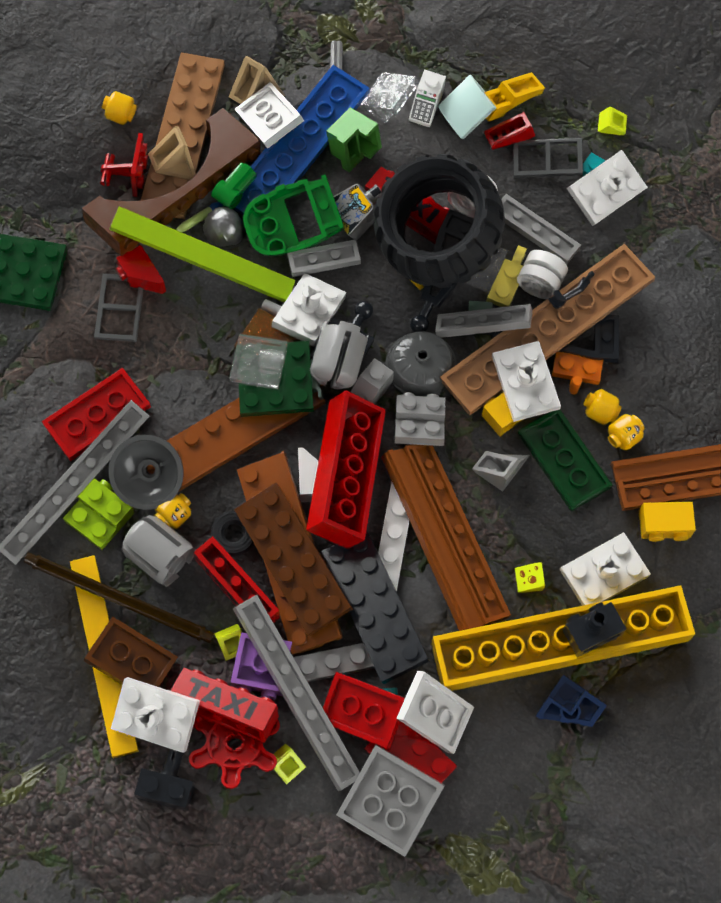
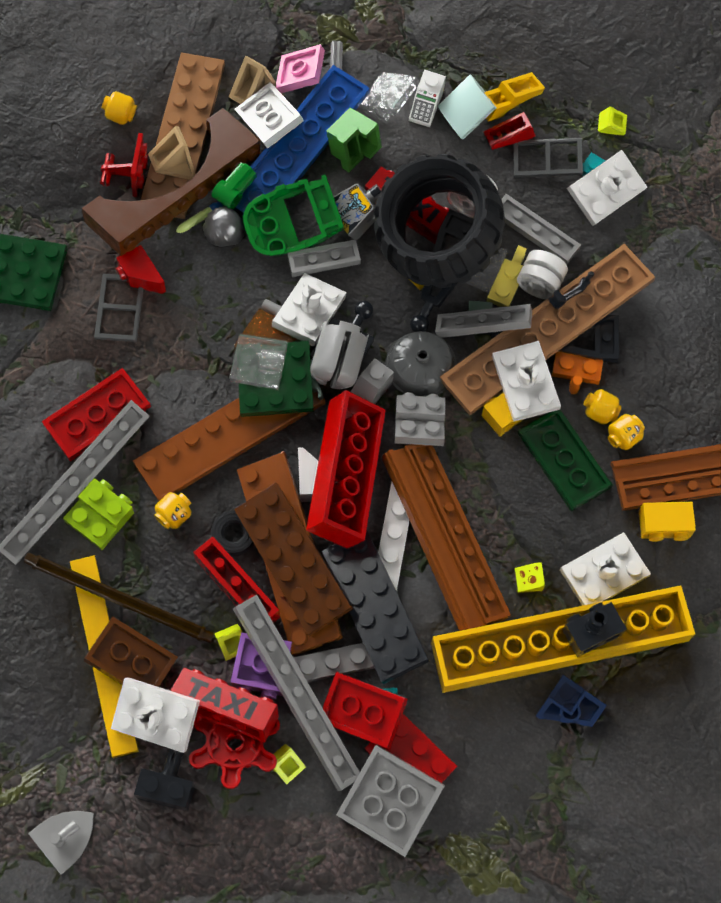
(64, 837): none -> light grey shield
(130, 475): dark grey hat -> none
(157, 549): light grey cylinder -> none
(202, 254): lime tile -> none
(300, 69): none -> bright pink plate
(435, 712): white plate -> none
(499, 468): light grey slope -> none

